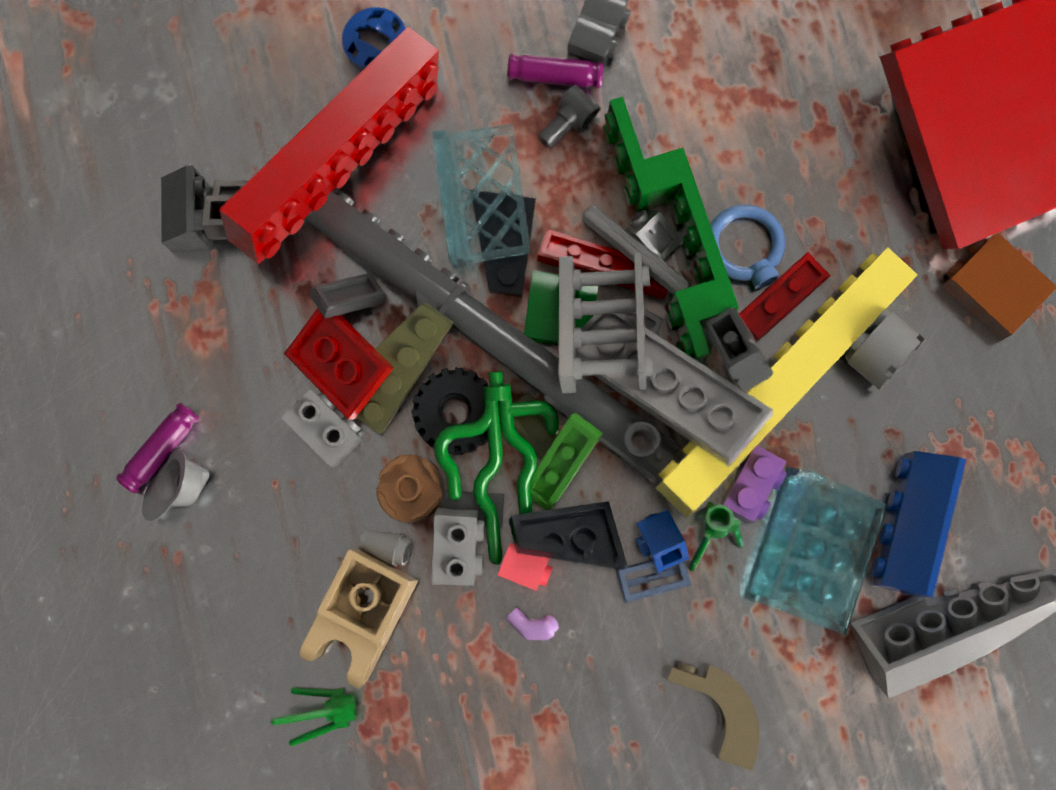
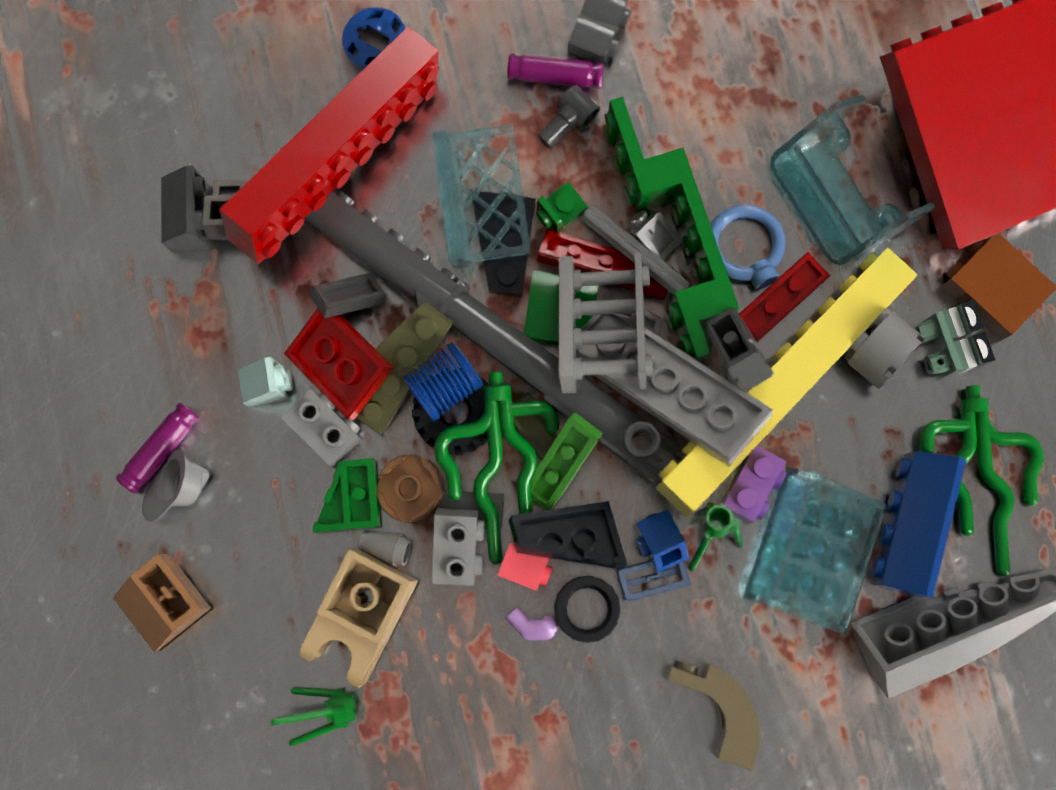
(160, 601): none -> medium nougat slope
(264, 382): none -> light aqua slope
(351, 498): none -> green wing
(434, 401): none -> blue piece
(560, 208): none -> green bracket
(608, 624): none -> black tyre
(826, 193): none -> clear light blue windscreen
(958, 355): none -> sand green hips
(980, 433): none -> green plant

